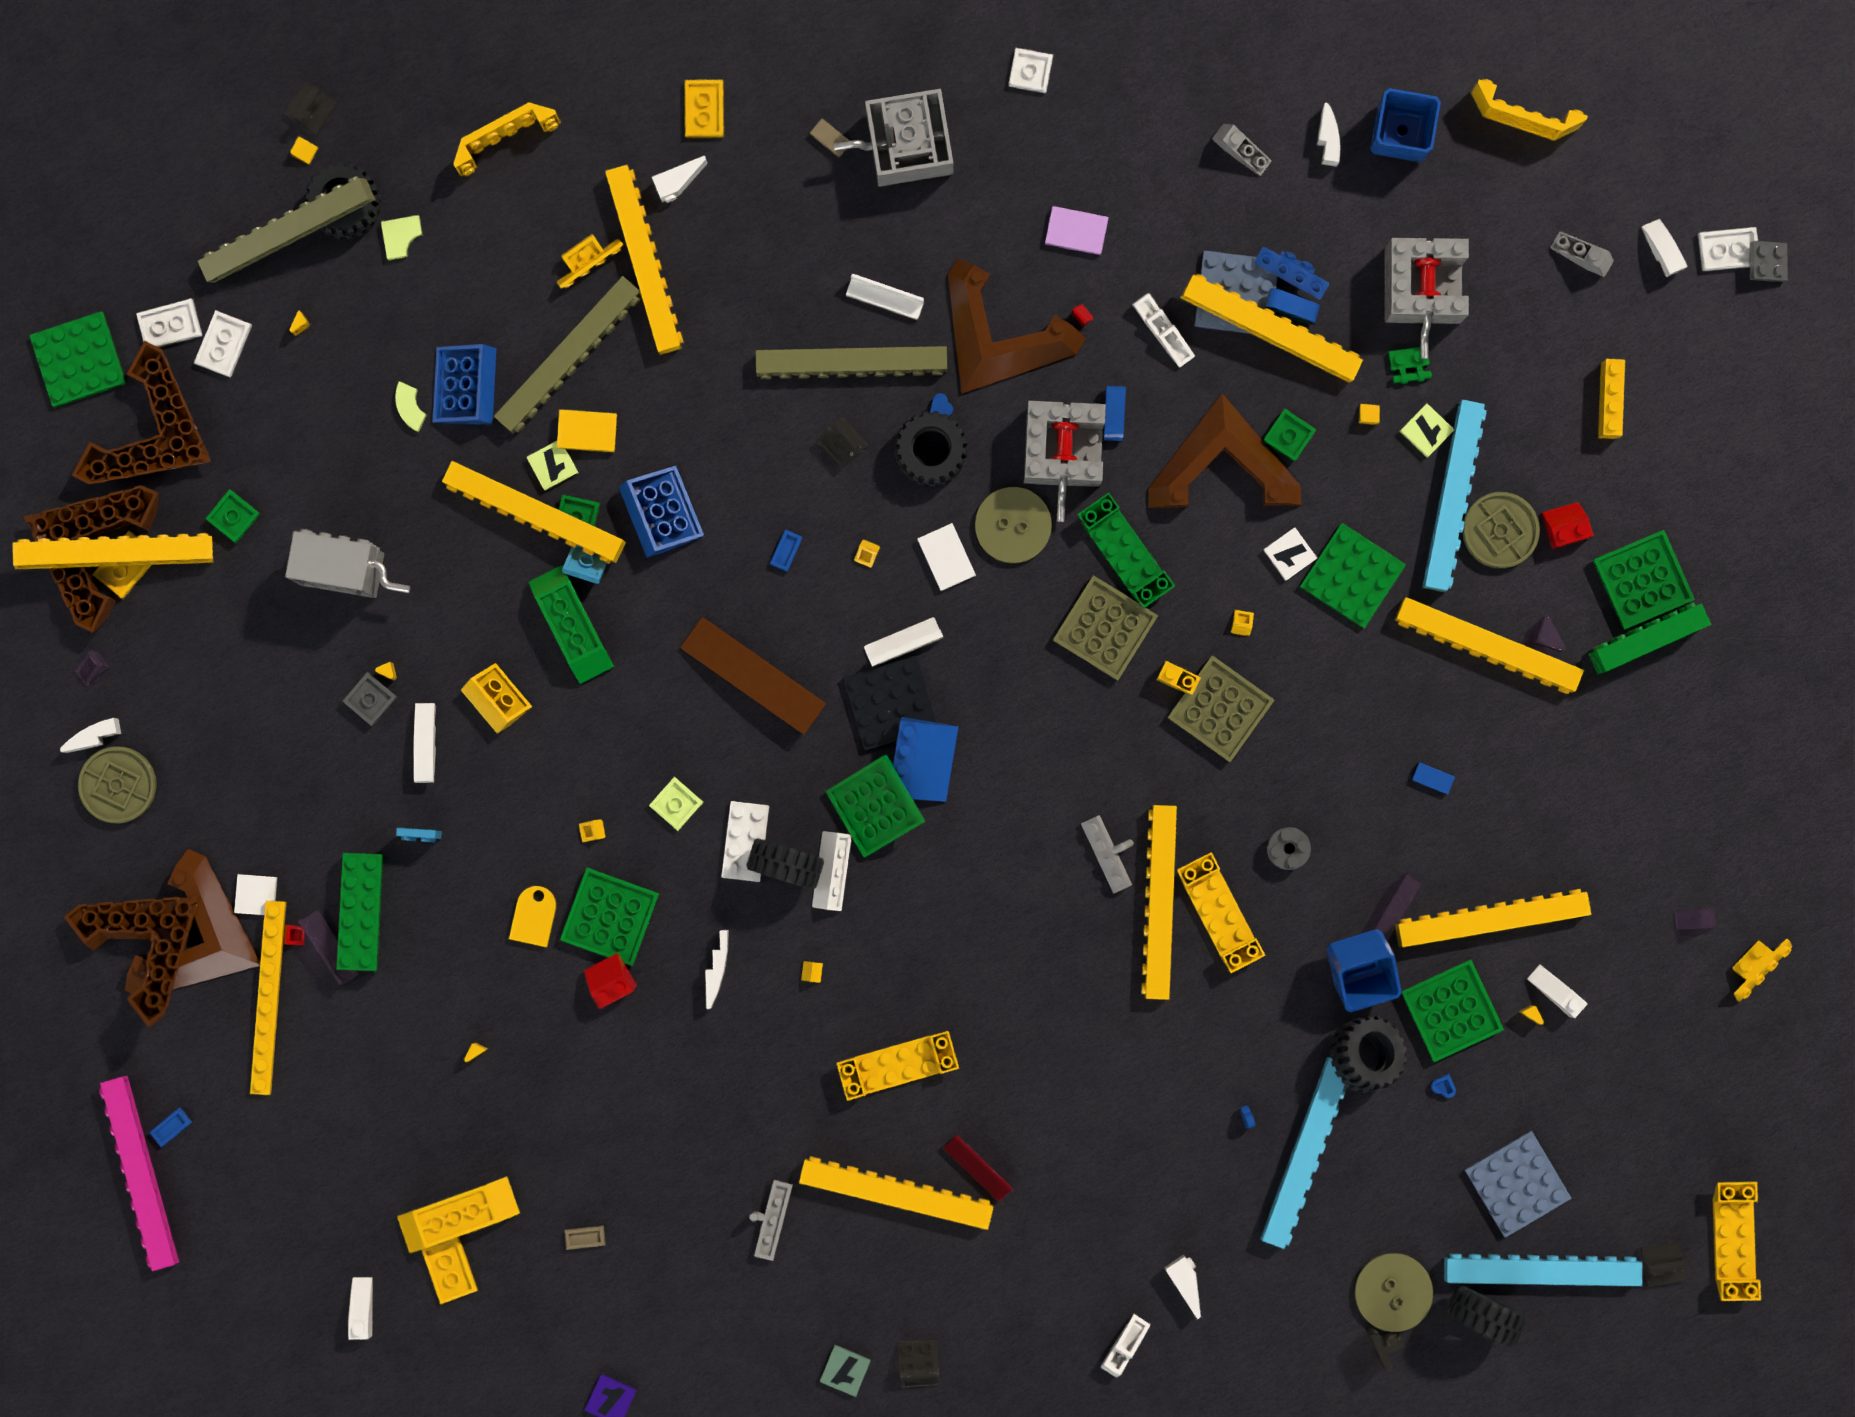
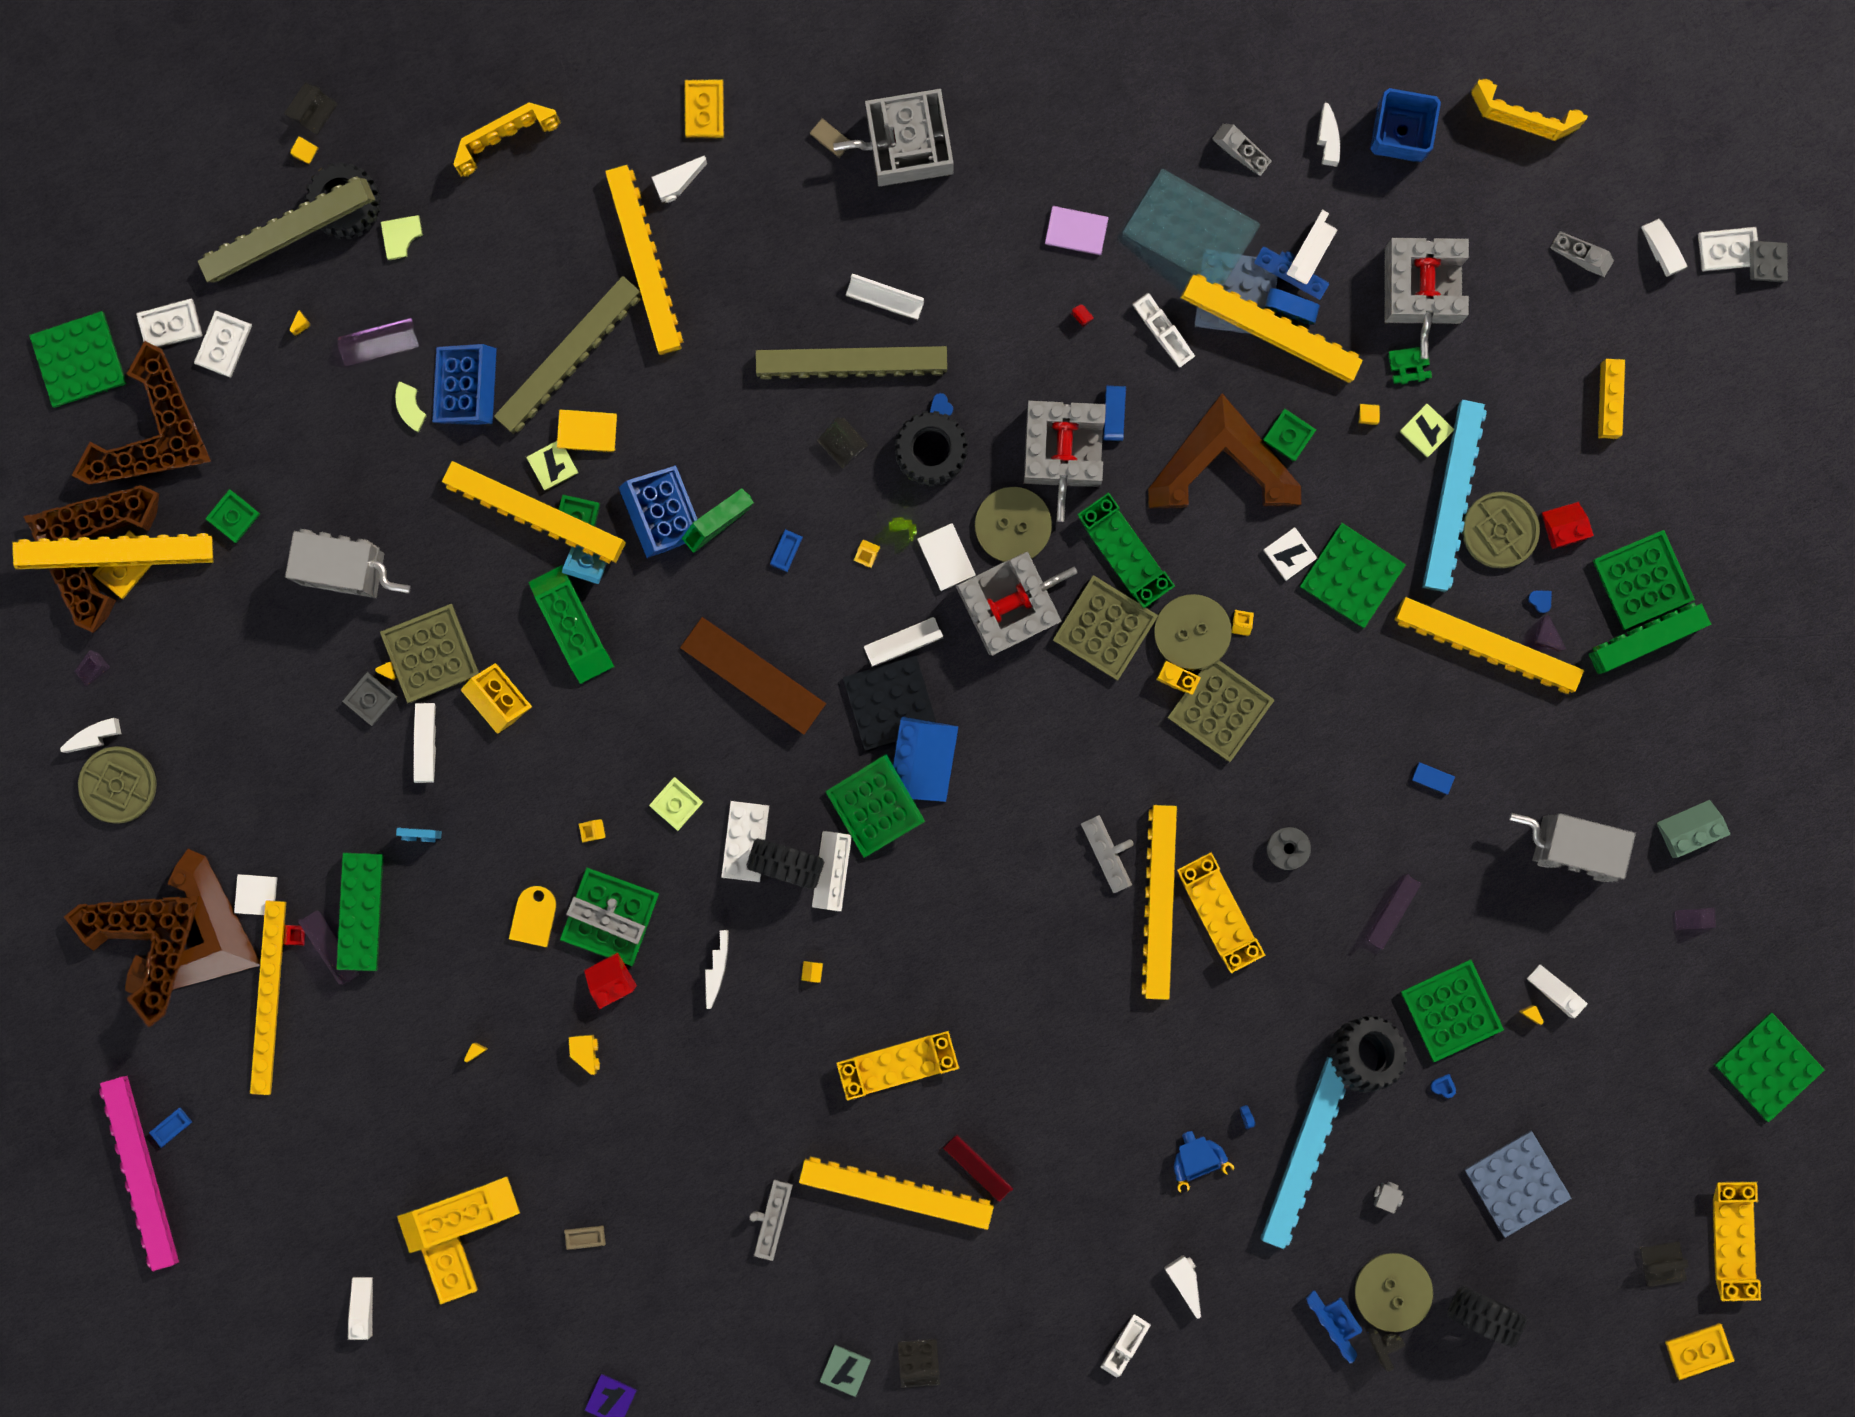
(377, 342): none -> clear purple panel
(429, 653): none -> olive plate
(583, 1052): none -> yellow slope
(585, 256): yellow bracket -> none
(606, 919): none -> light grey plate
(717, 520): none -> green slope
(899, 524): none -> clear neon green bracket
(986, 361): reddish brown wedge -> none
(1010, 602): none -> light grey piece
(1030, 70): white tile -> none
(1191, 228): none -> clear light blue plate
(1193, 632): none -> olive plate
(1198, 1158): none -> blue torso
(1312, 249): none -> white panel
(1338, 1322): none -> blue bracket
(1364, 970): blue plate -> none
(1388, 1196): none -> light grey brick
(1492, 919): yellow brick -> none
(1540, 600): none -> blue tile
(1543, 1271): medium azure brick -> none
(1580, 845): none -> light grey piece
(1693, 829): none -> sand green slope
(1699, 1351): none -> yellow tile
(1757, 964): yellow bracket -> none
(1769, 1067): none -> green plate

